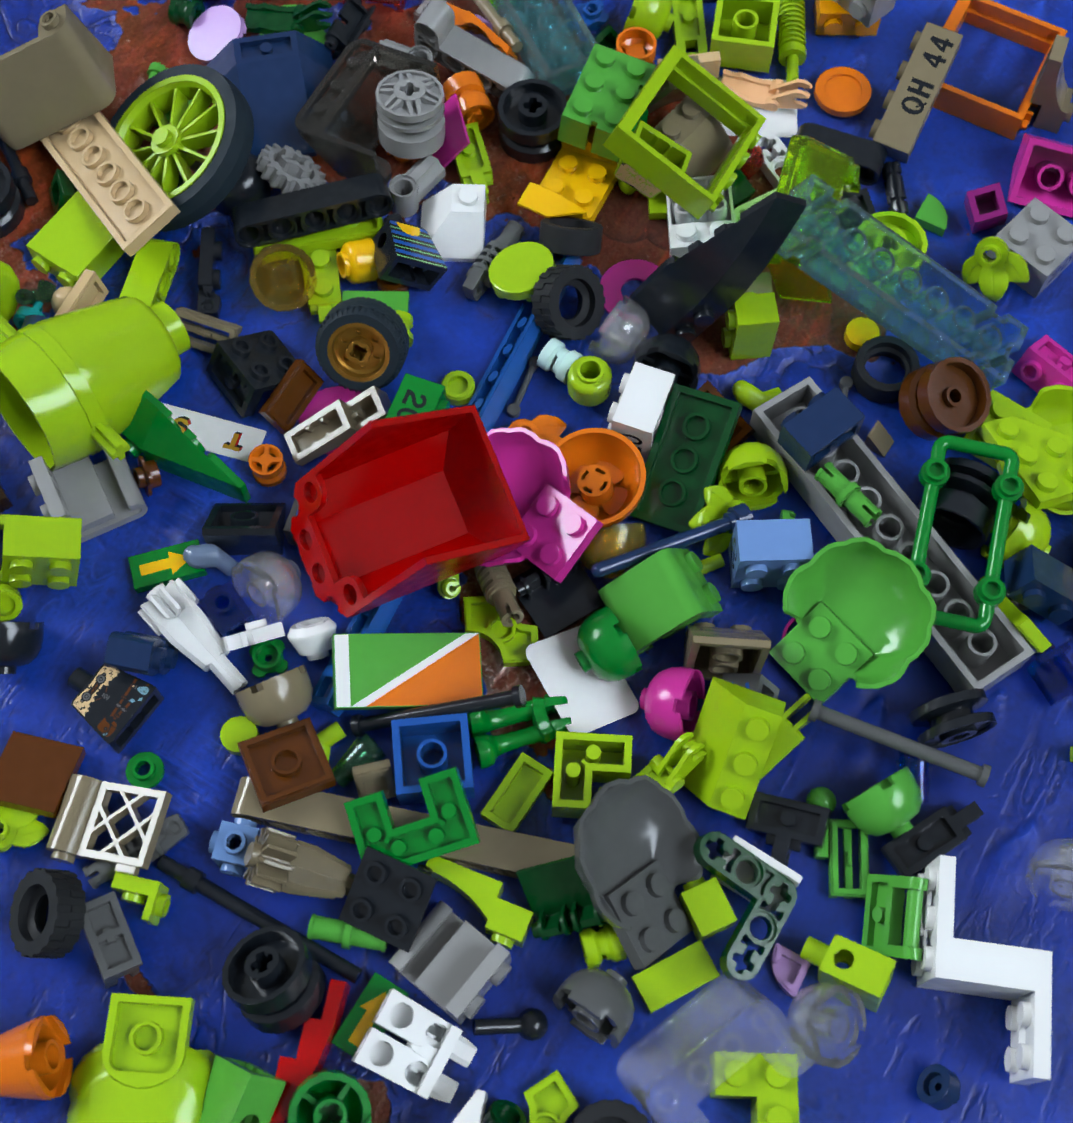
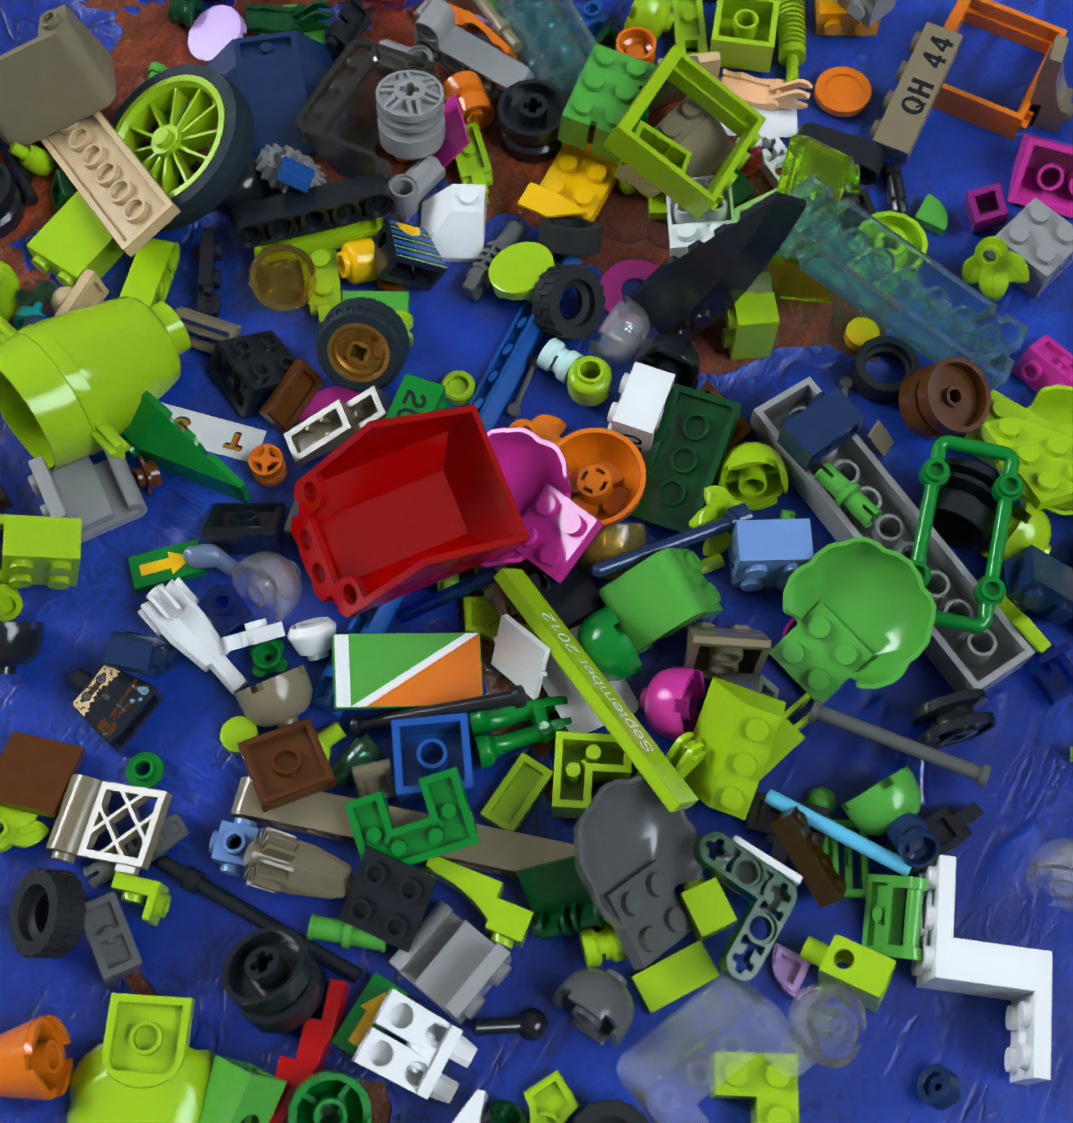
(33, 158): none -> lime cylinder
(295, 174): none -> blue tile
(447, 595): none -> clear blue bar
(520, 656): none -> white piece
(596, 690): none -> lime tile
(751, 396): lime arm -> none
(808, 856): none -> dark brown piece
(841, 833): none -> medium azure bar
(913, 840): none -> dark blue wheel

